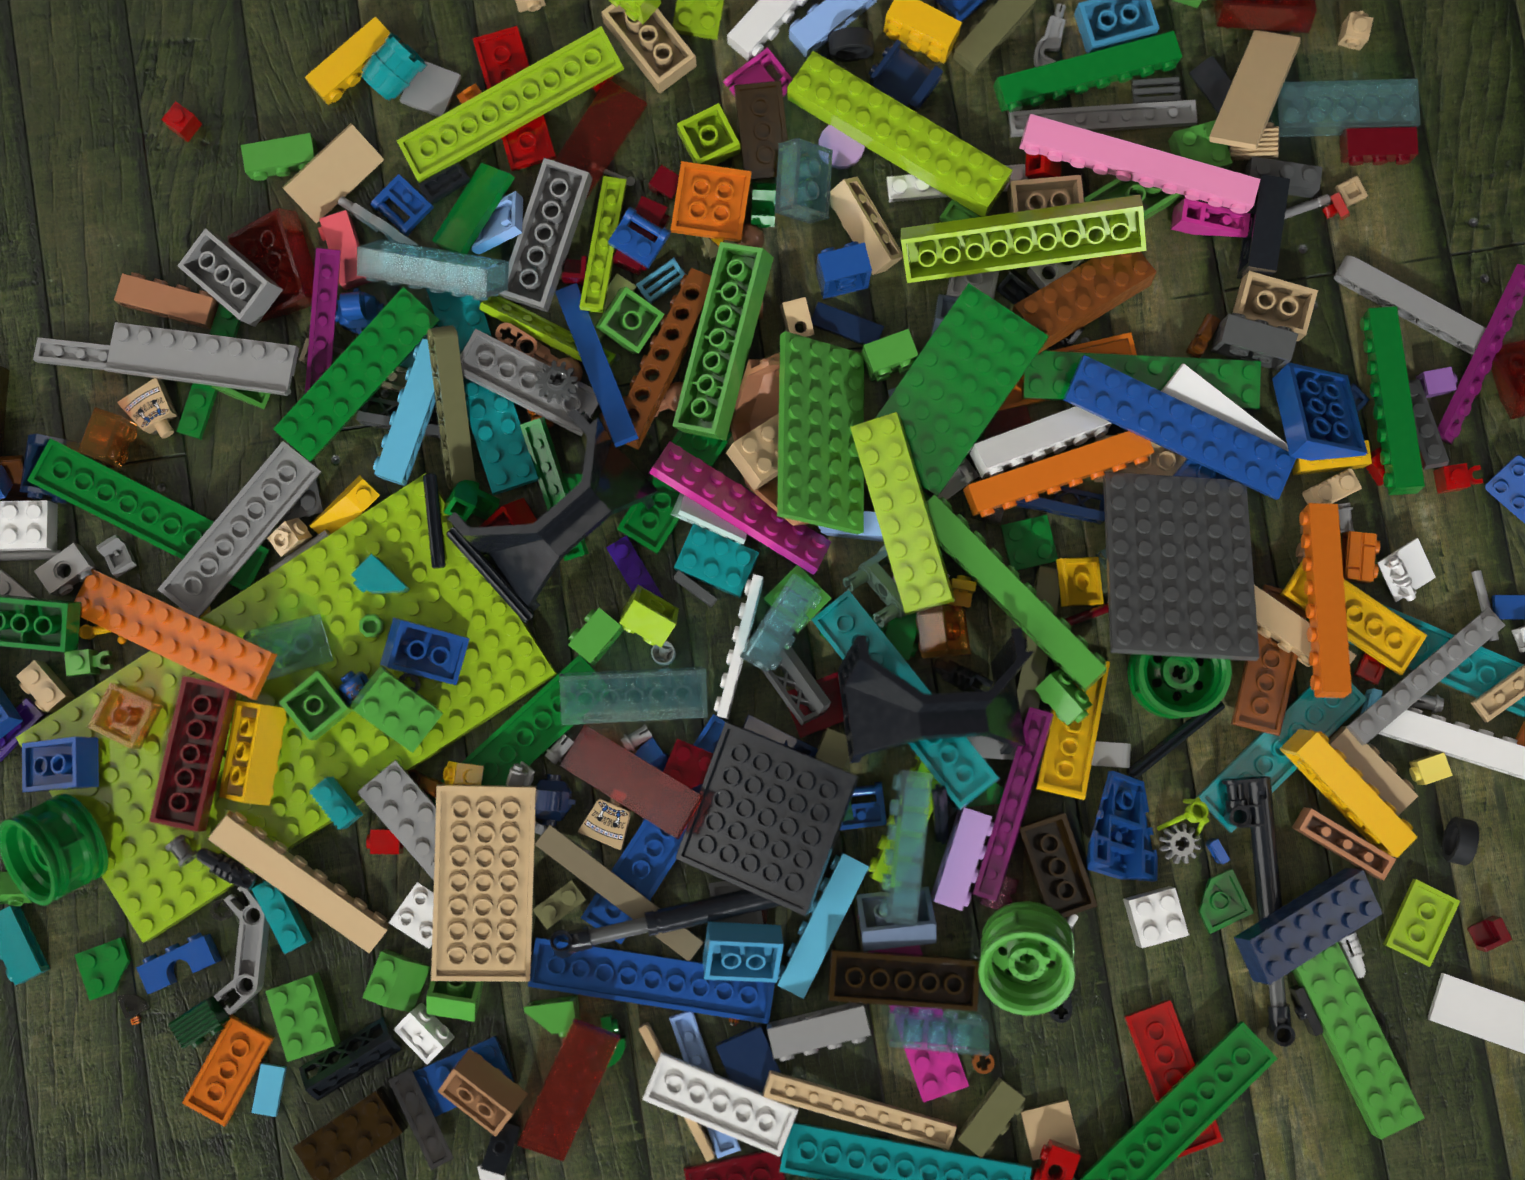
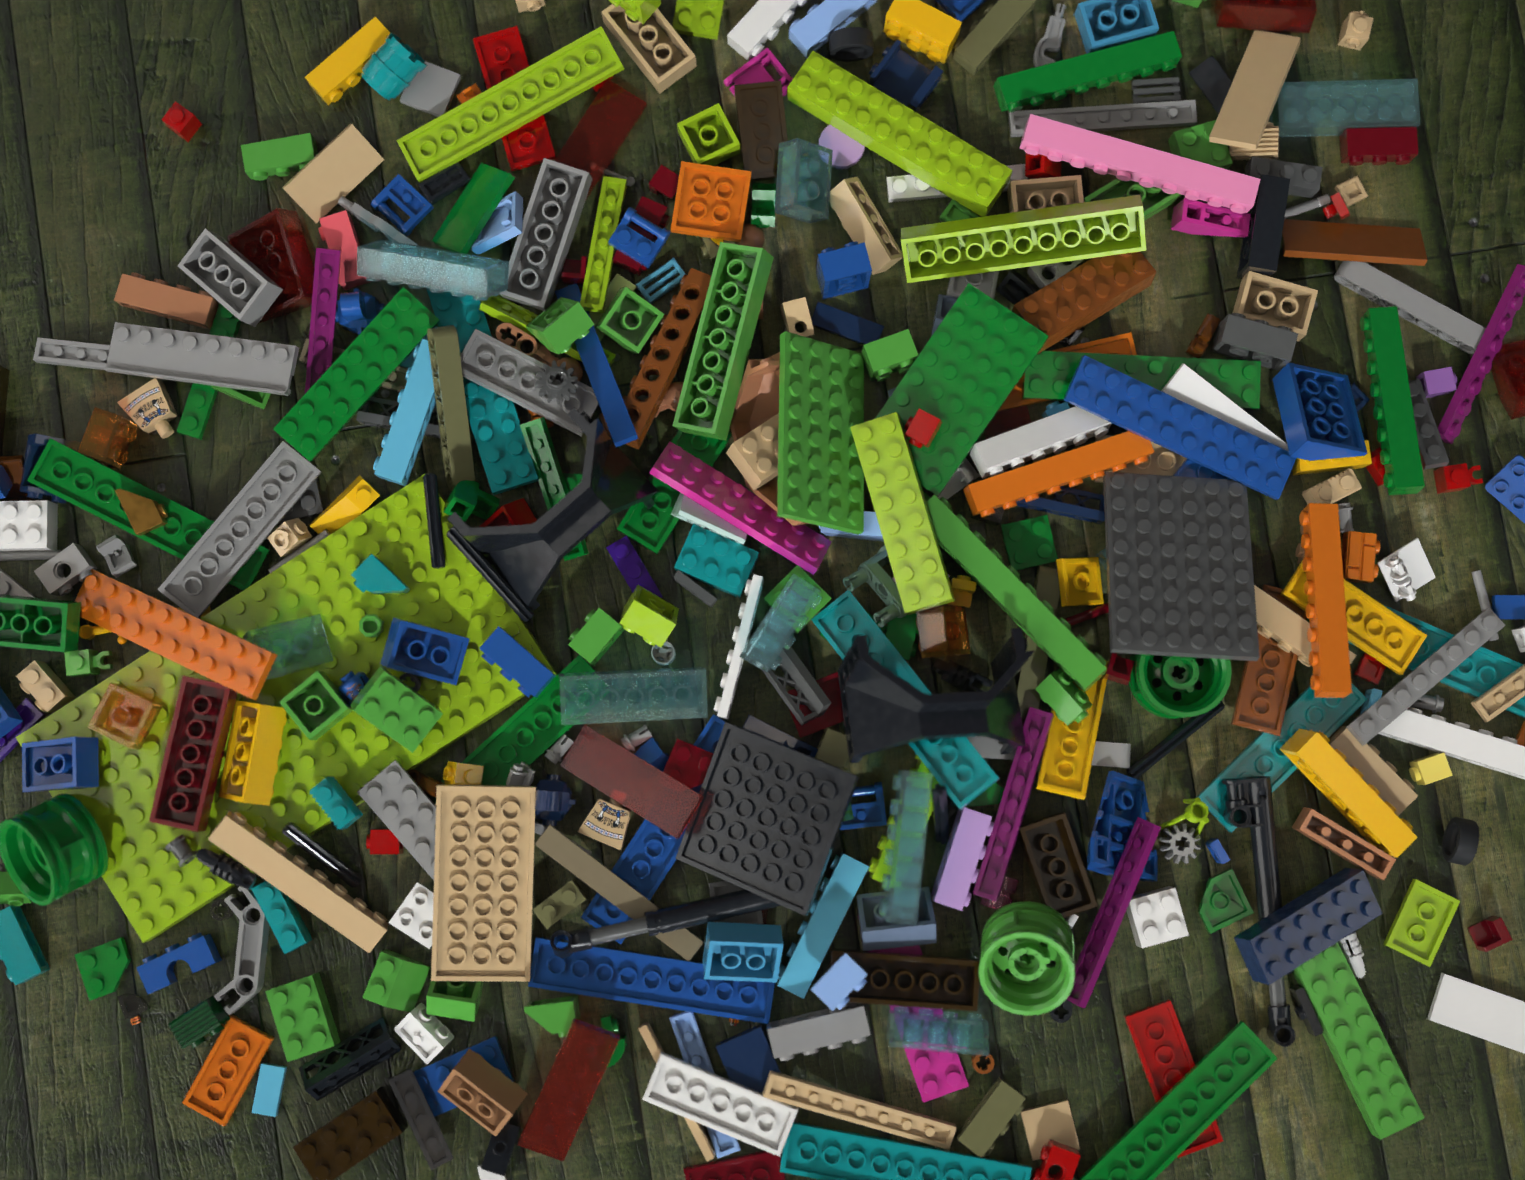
(142, 512): none -> pearl gold slope
(321, 854): none -> black axle
(516, 663): none -> blue brick
(561, 325): none -> bright green slope
(839, 982): none -> light blue brick
(922, 428): none -> red brick
(1054, 408): none -> dark azure plate
(1112, 910): none -> magenta plate
(1119, 669): none -> dark red panel
(1353, 242): none -> dark orange tile

